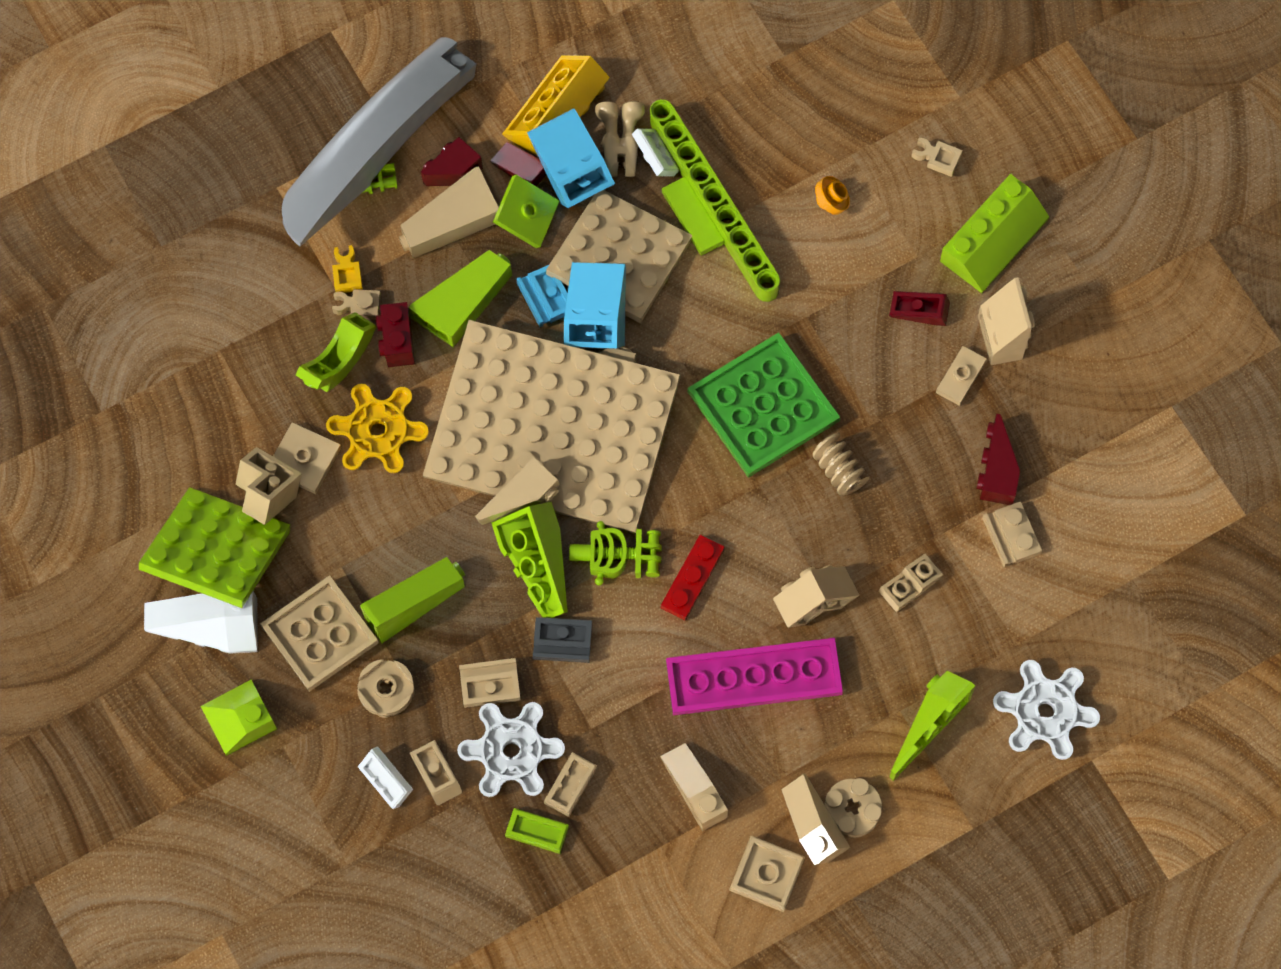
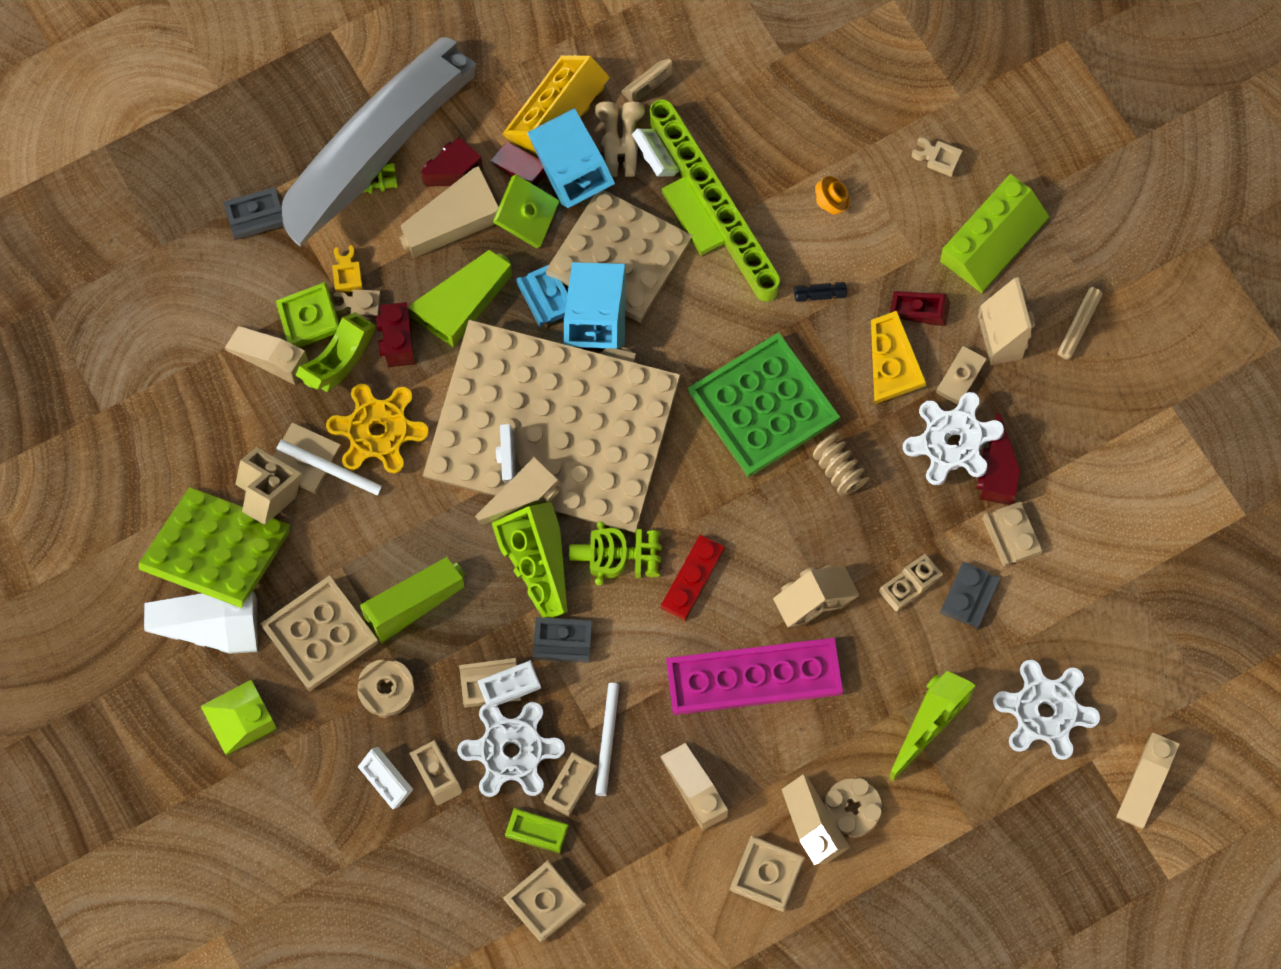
(254, 213): none -> dark grey plate
(267, 353): none -> tan slope
(308, 315): none -> lime plate
(329, 467): none -> white bar
(506, 453): none -> white plate
(509, 684): none -> white plate
(544, 901): none -> tan plate
(607, 739): none -> white bar
(648, 80): none -> tan slope
(820, 291): none -> black axle
(893, 359): none -> yellow wing
(945, 424): none -> white plate
(970, 595): none -> dark grey plate
(1080, 323): none -> tan axle
(1147, 780): none -> tan slope

